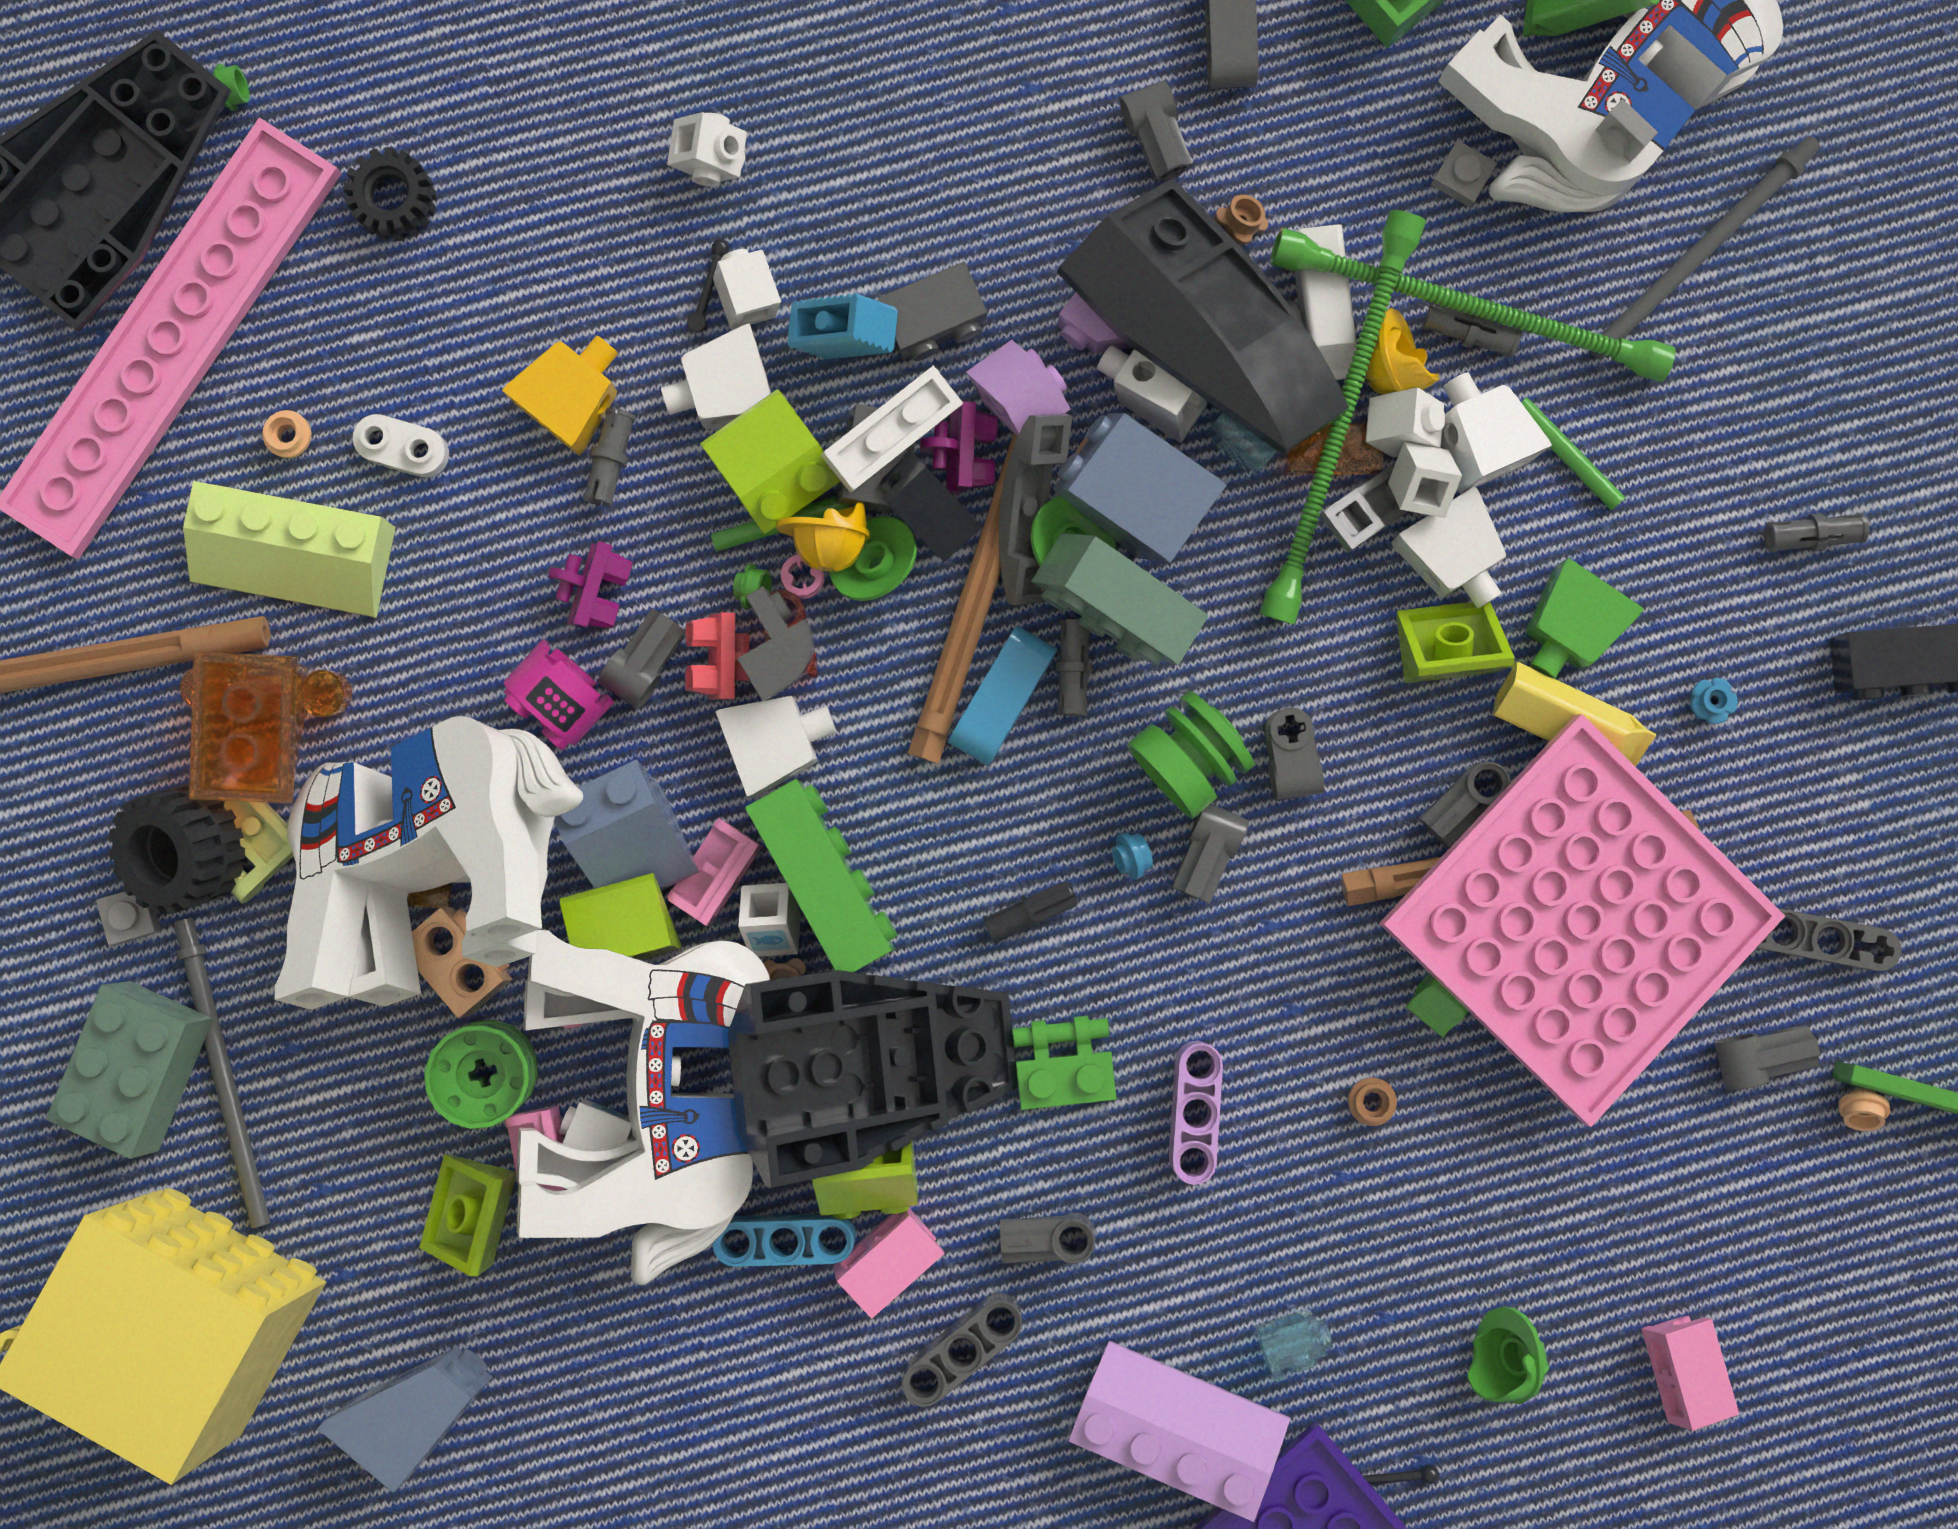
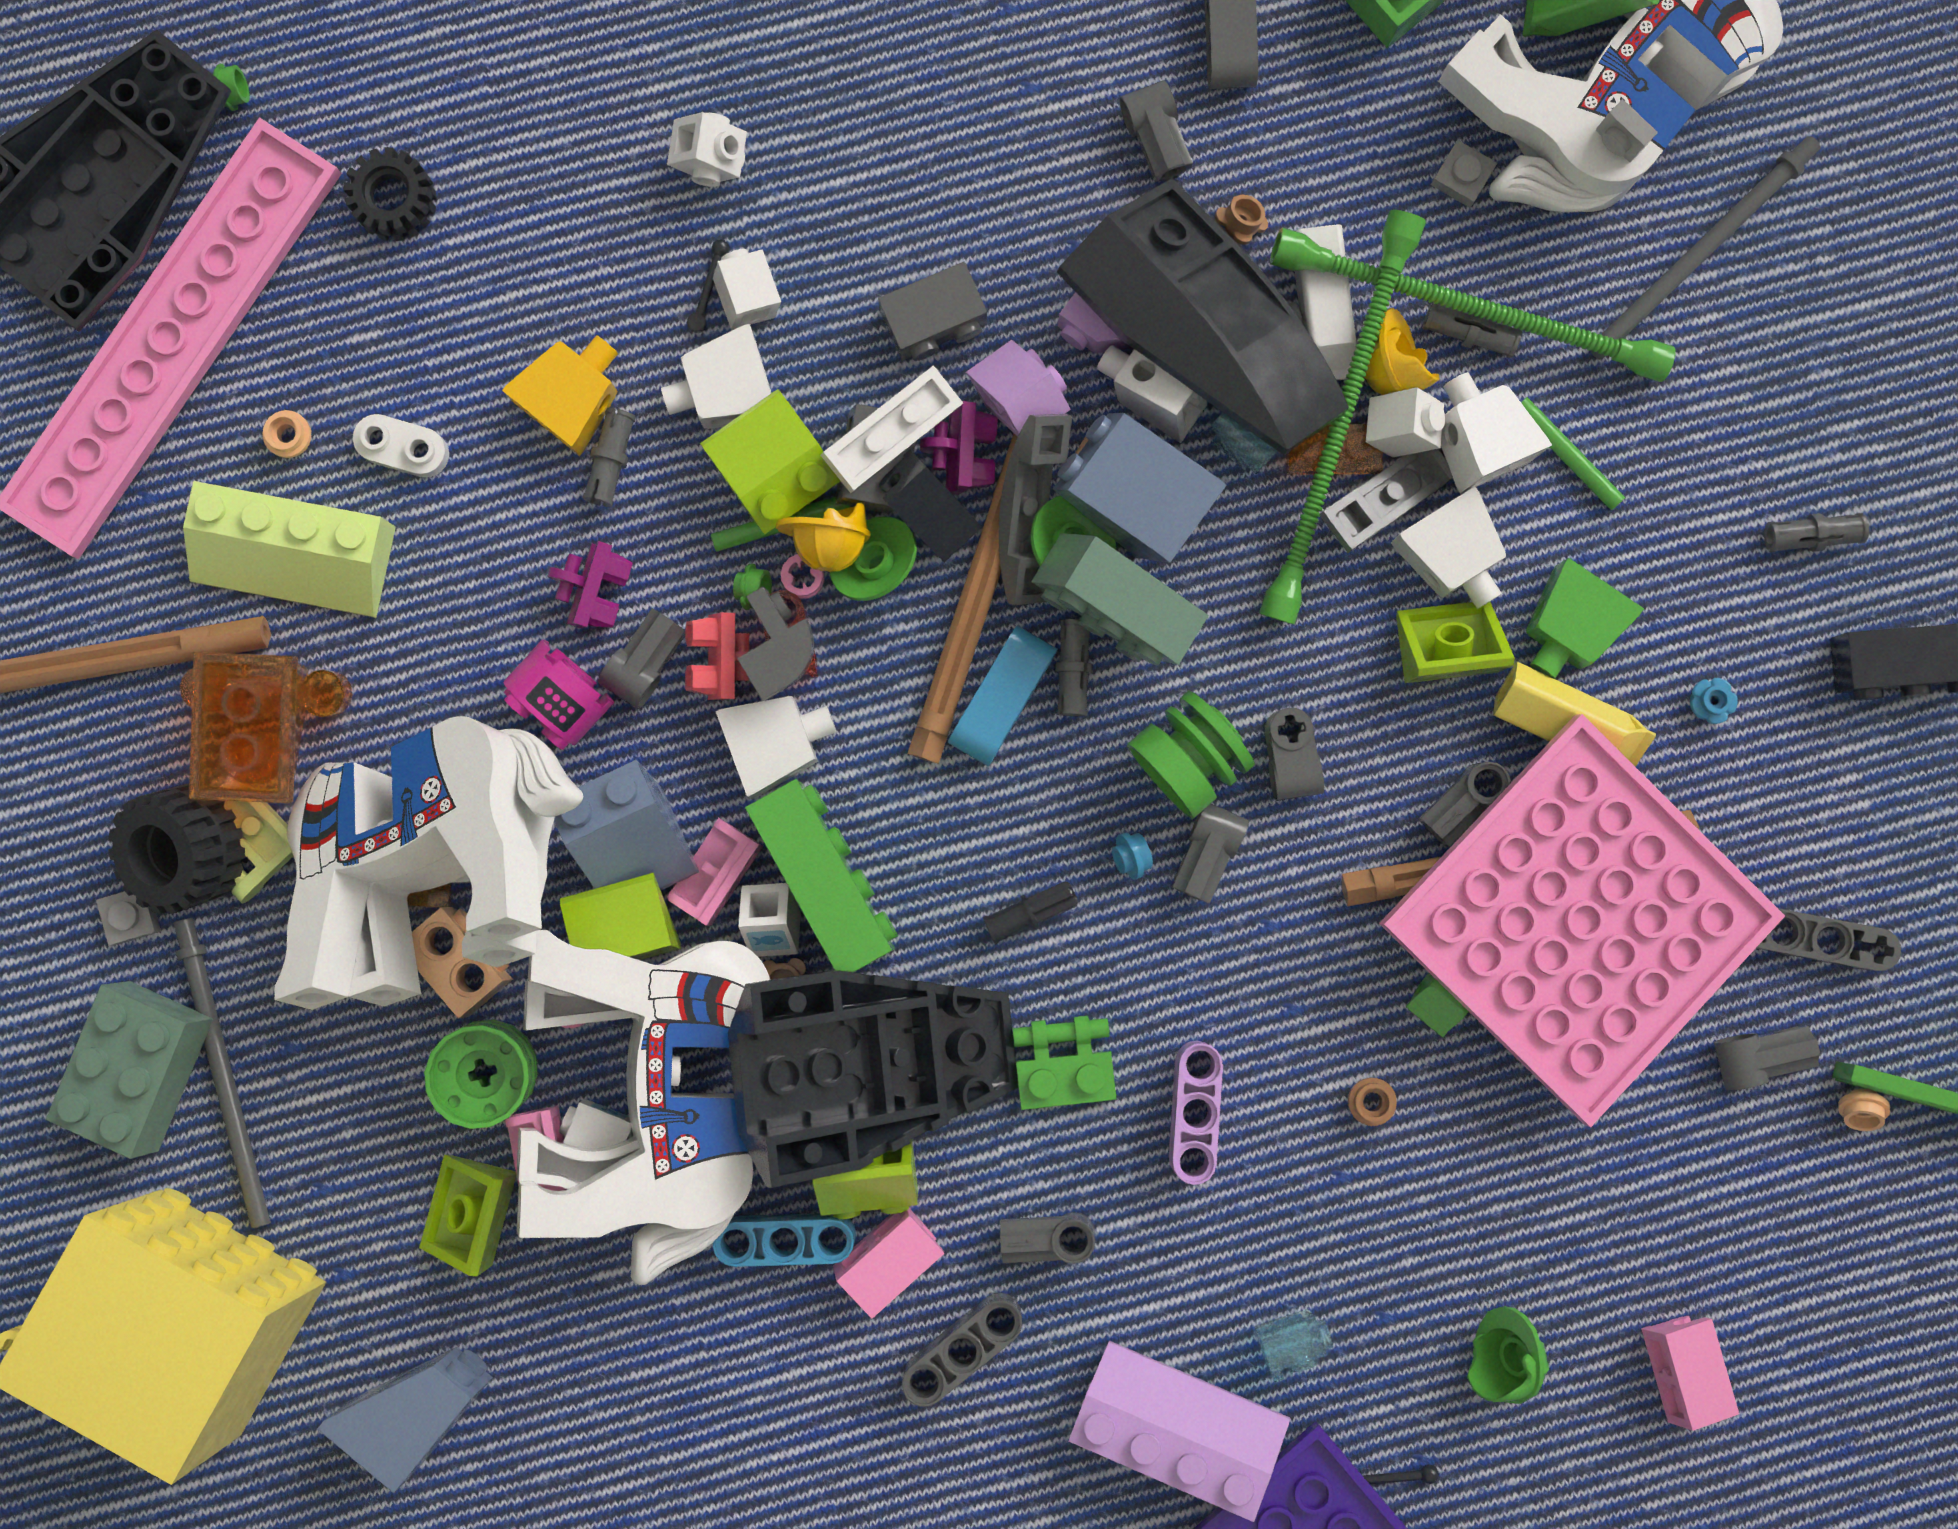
(842, 326): dark azure brick -> none
(1424, 479): white brick -> none

